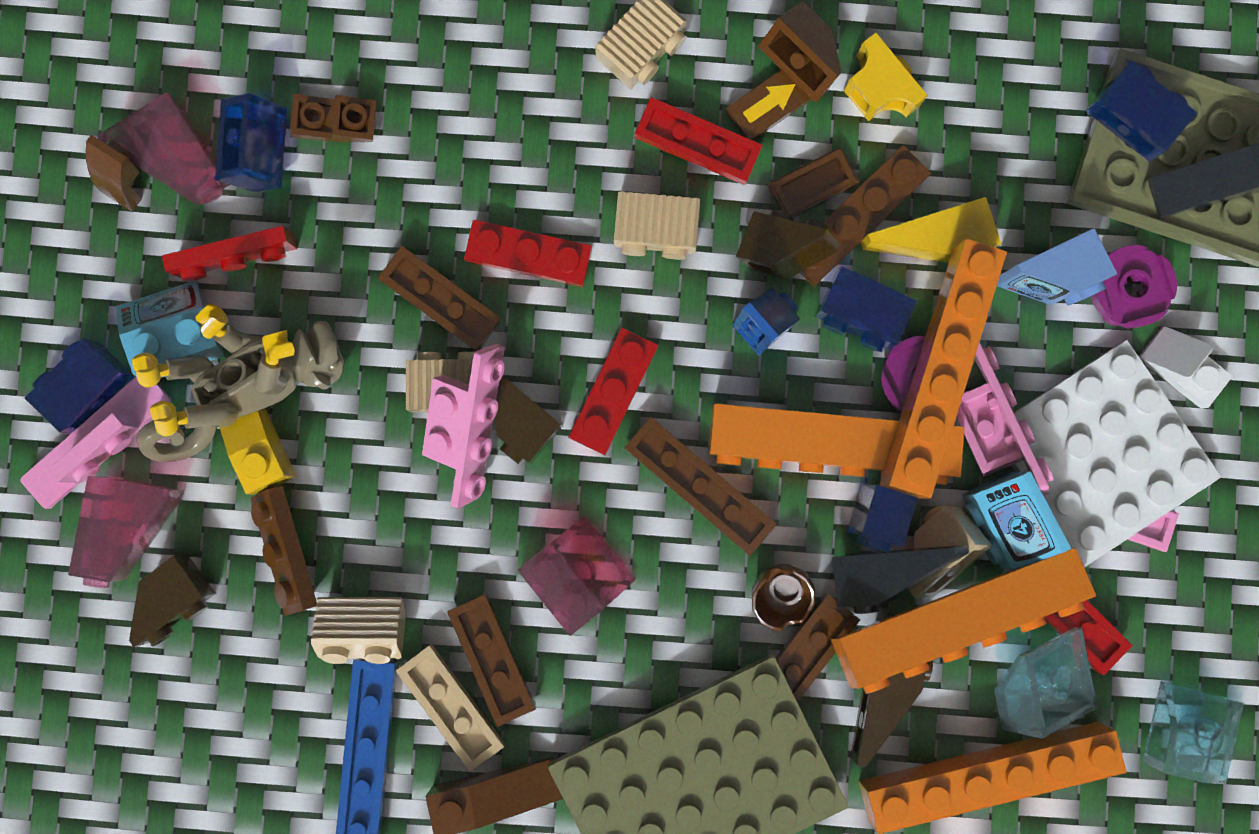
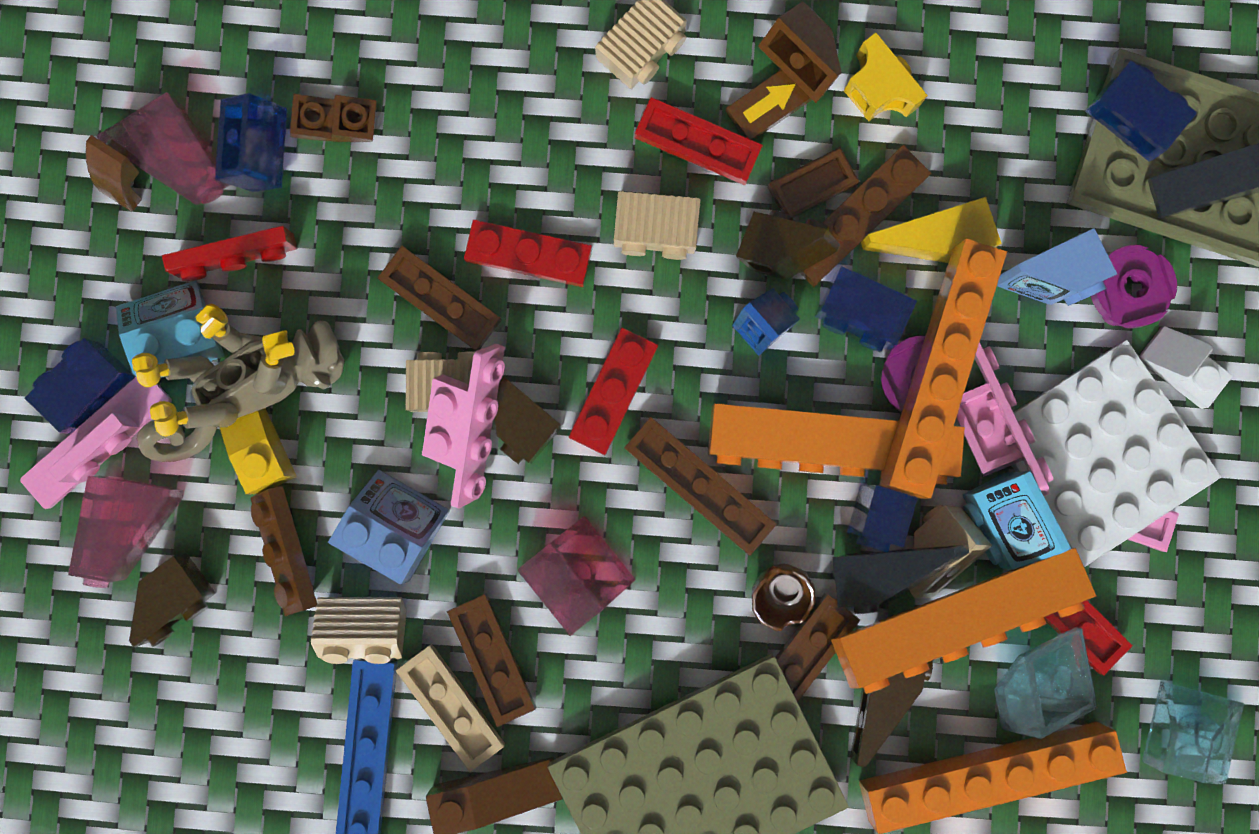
(389, 527): none -> medium blue slope

